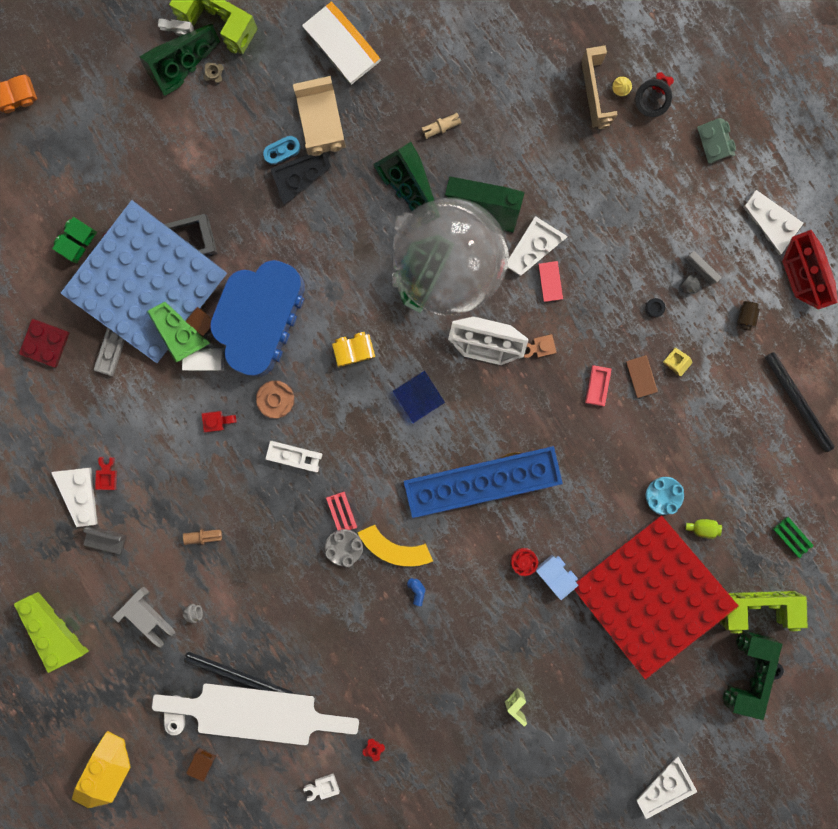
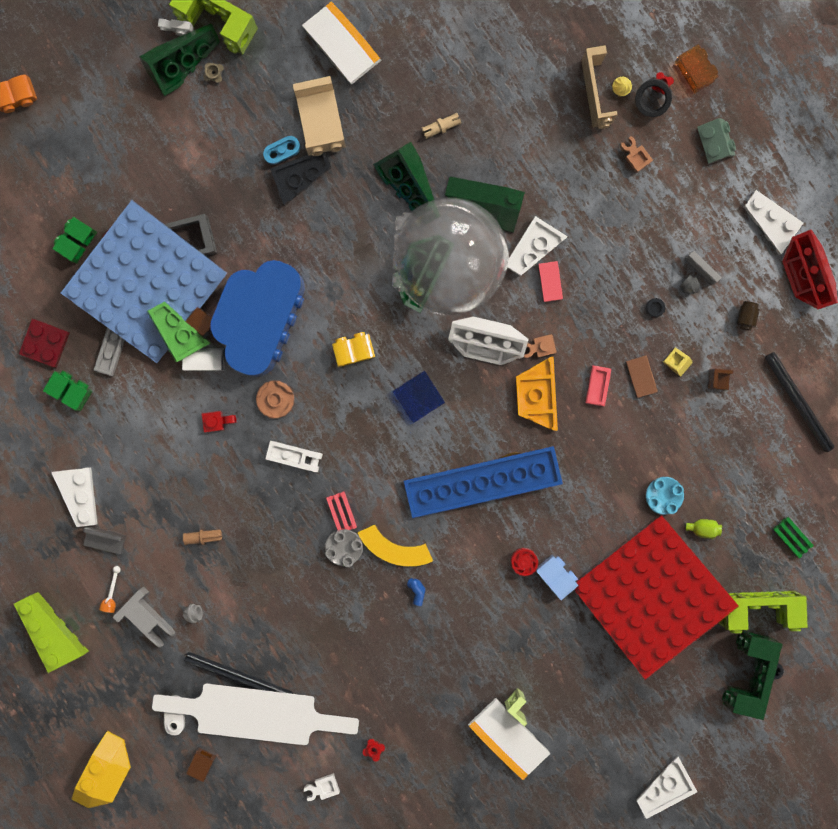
(68, 390): none -> green piece
(106, 478): red plate -> none
(109, 604): none -> hinge
(509, 739): none -> white slope
(537, 394): none -> light orange wing
(637, 157): none -> nougat plate
(697, 68): none -> clear orange brick
(719, 379): none -> reddish brown panel

